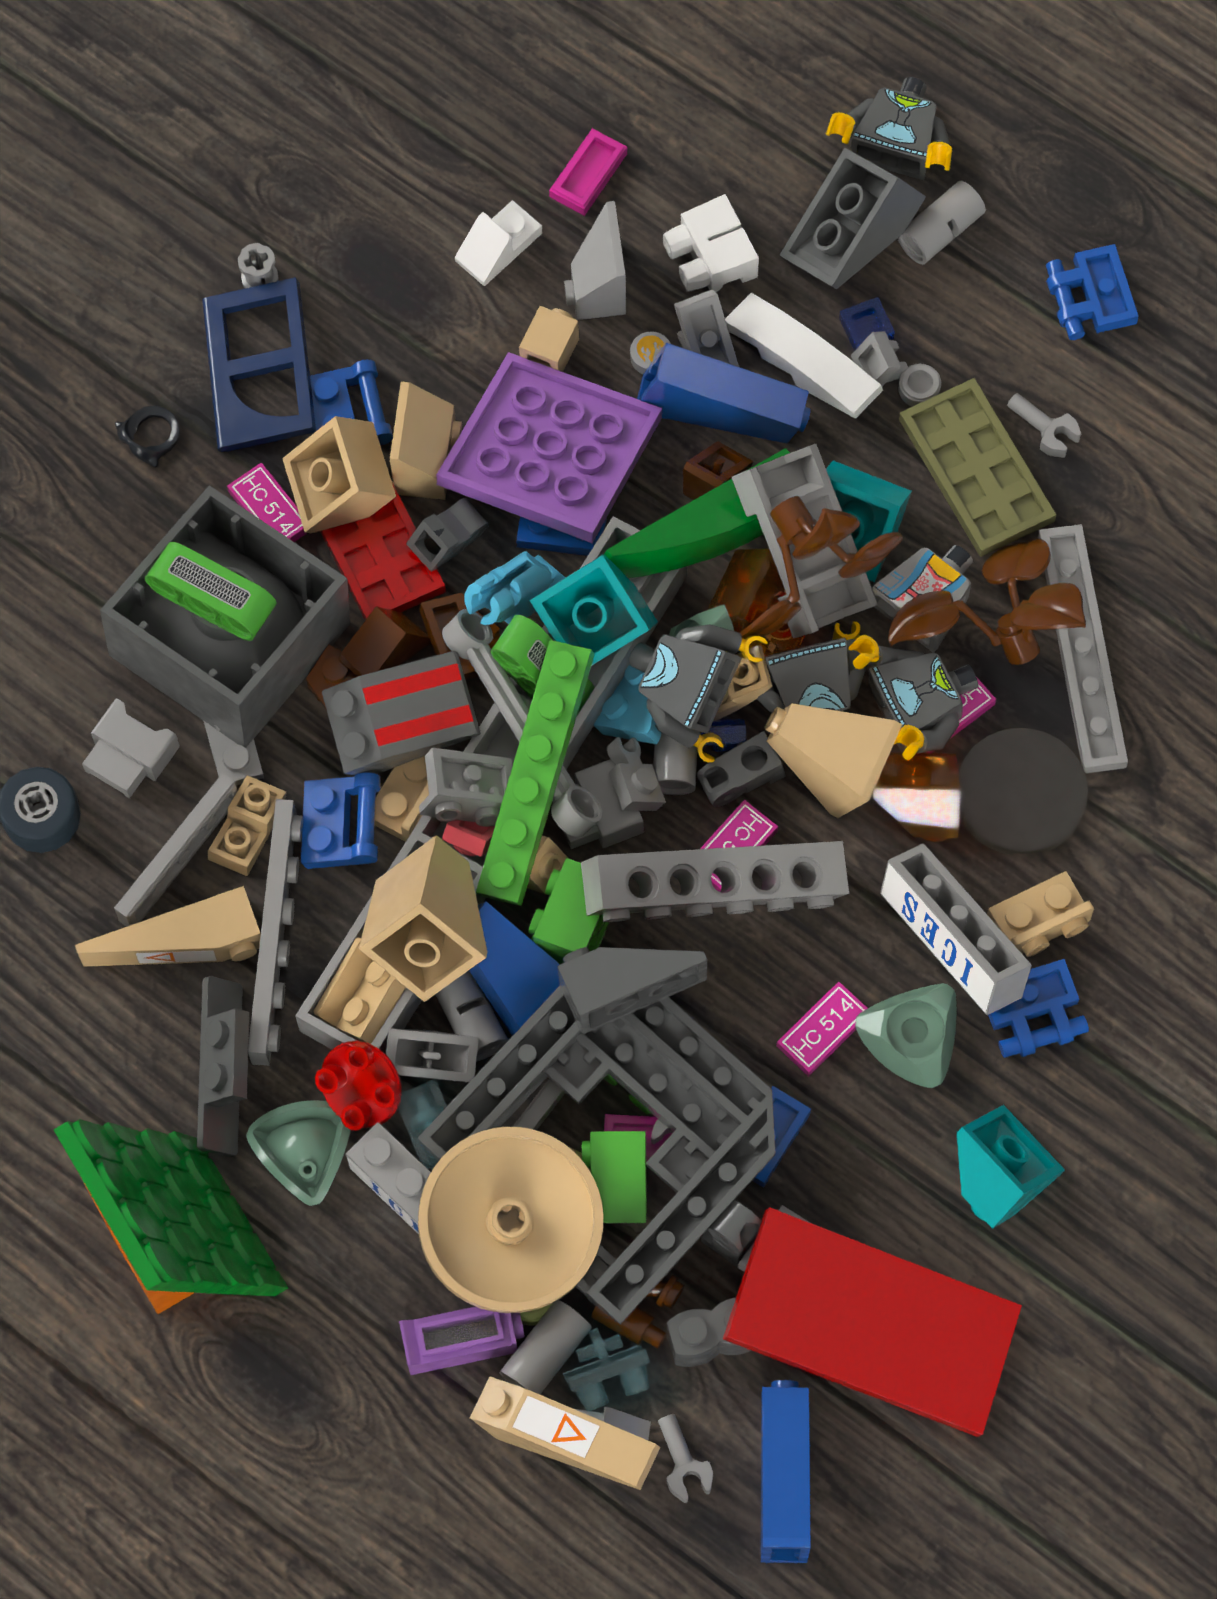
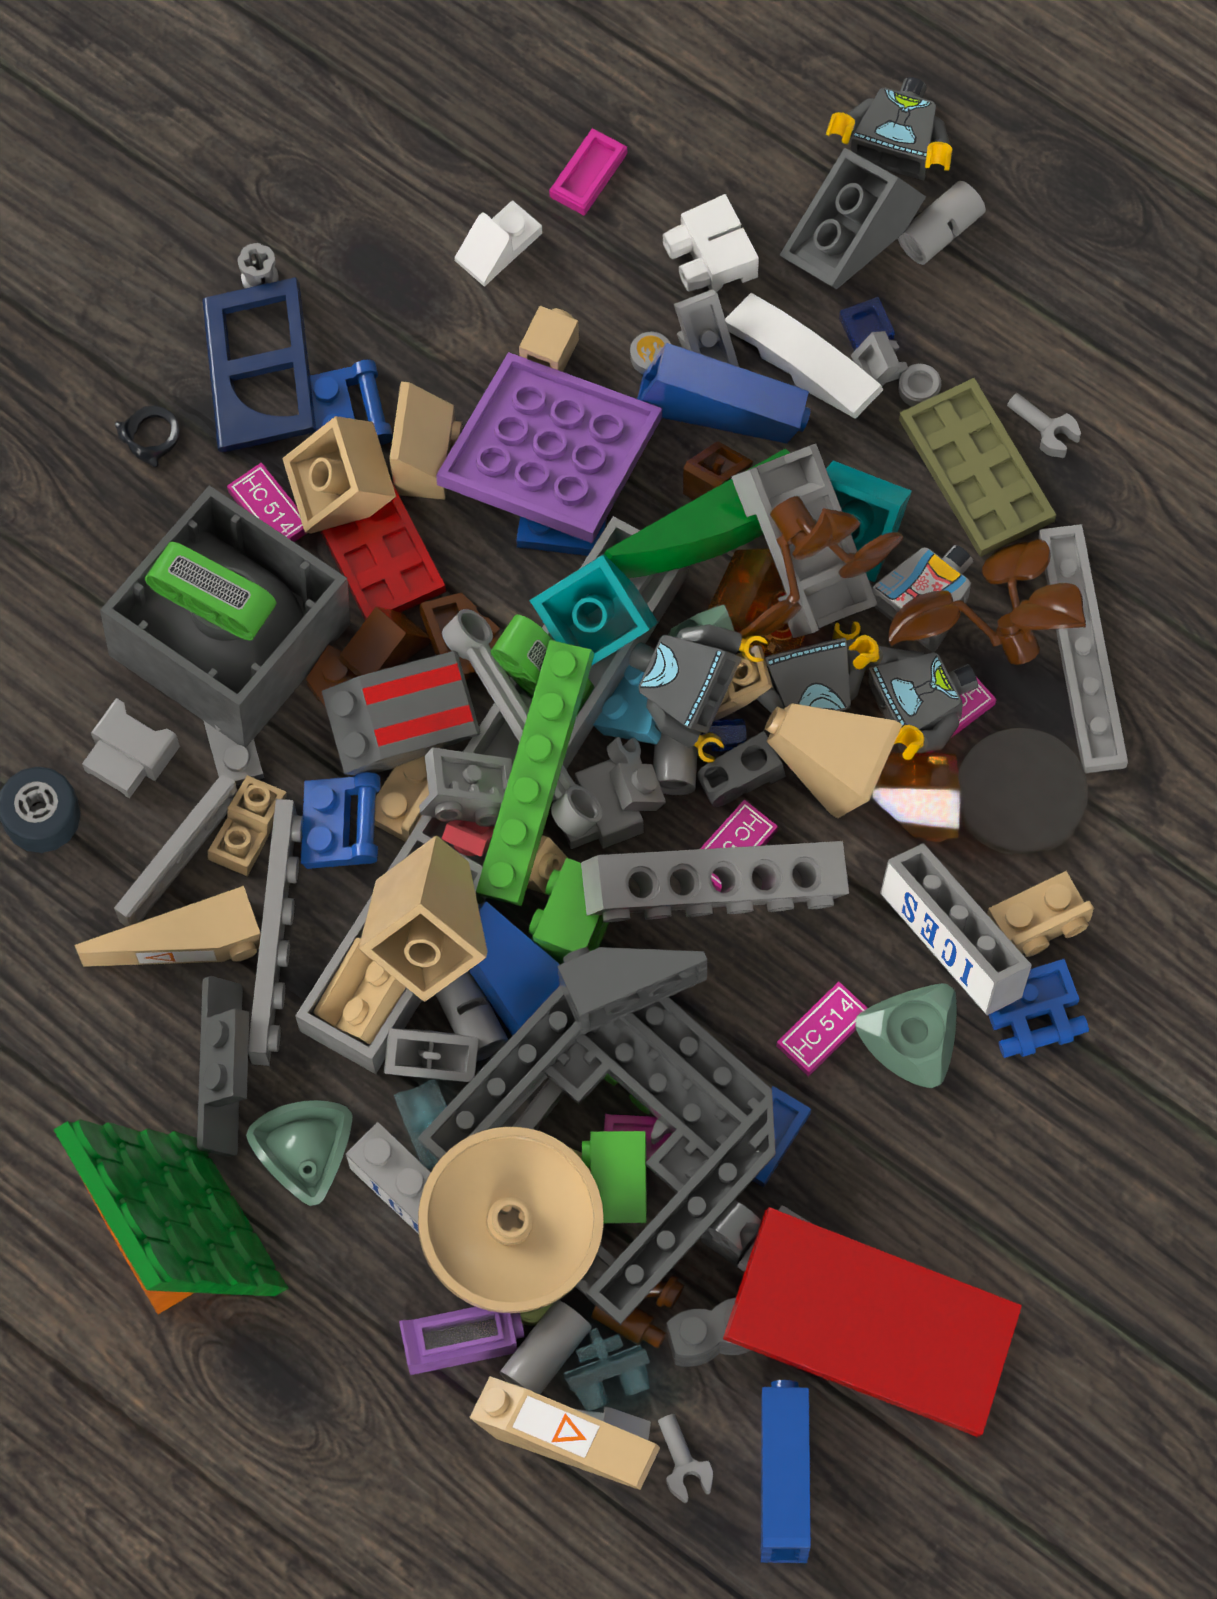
(359, 1084): red dish -> none
(450, 530): dark grey leg -> none
(510, 588): medium azure plate -> none
(599, 271): light grey slope -> none
(1002, 1166): teal slope -> none
(1104, 288): blue plate -> none

